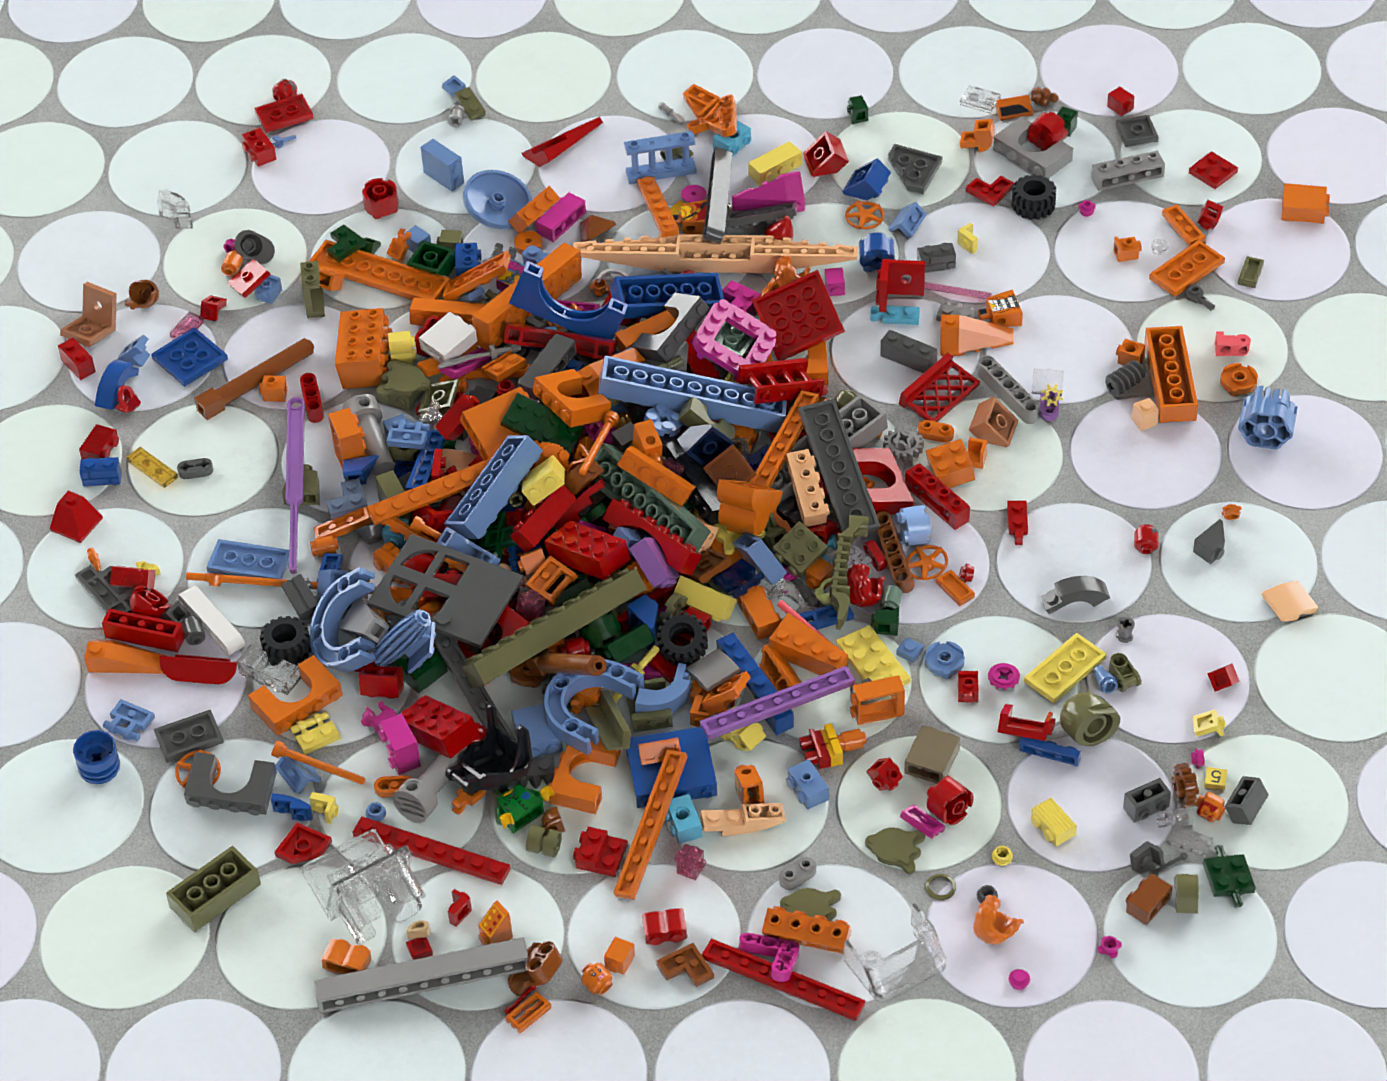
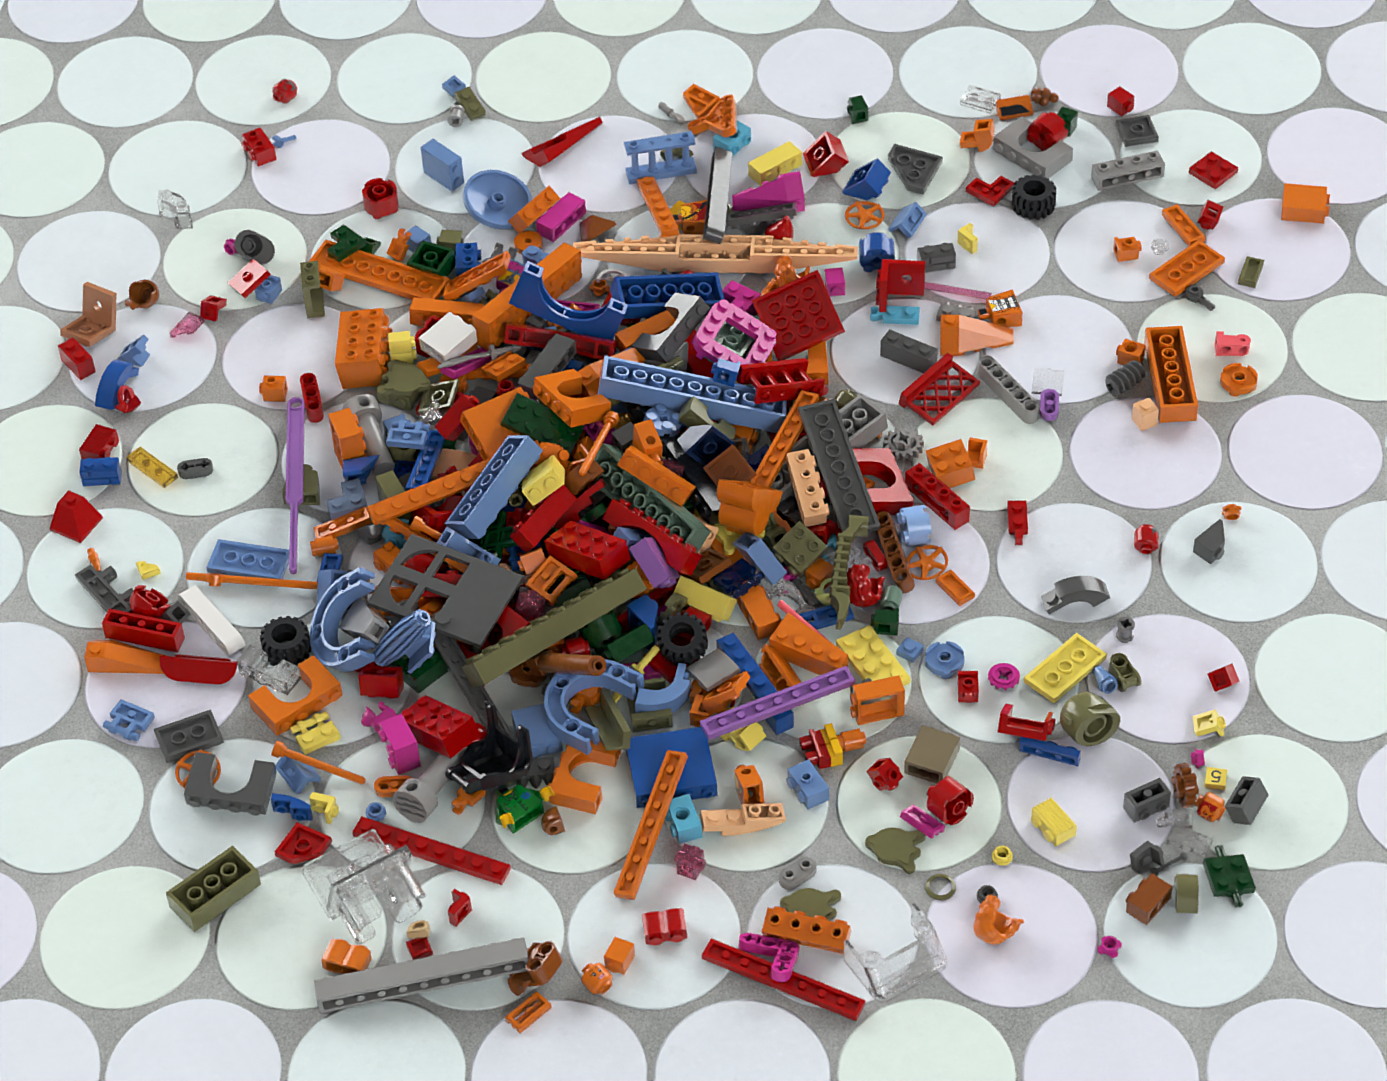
(96, 757): blue wheel -> none
(132, 577): red brick -> none
(189, 356): blue plate -> none
(193, 630): dark grey brick -> none
(214, 401): dark orange brick -> none
(232, 263): orange brick -> none
(283, 113): red plate -> none
(301, 597): dark grey brick -> none
(439, 463): red plate -> none
(495, 925): orange slope -> none
(509, 1009): red hinge -> none
(542, 840): olive wheel -> none
(599, 852): red plate -> none
(655, 751): orange plate -> none
(686, 960): dark orange plate -> none
(693, 193): dark pink piece -> none
(725, 372): none -> blue brick
(936, 431): orange plate -> none
(966, 573): red plate -> none
(993, 423): nougat slope -> none
(1019, 979): dark pink plate -> none
(1057, 396): light yellow gear -> none
(1086, 208): dark pink plate -> none
(1267, 420): medium blue piece -> none
(1289, 601): light nougat slope -> none

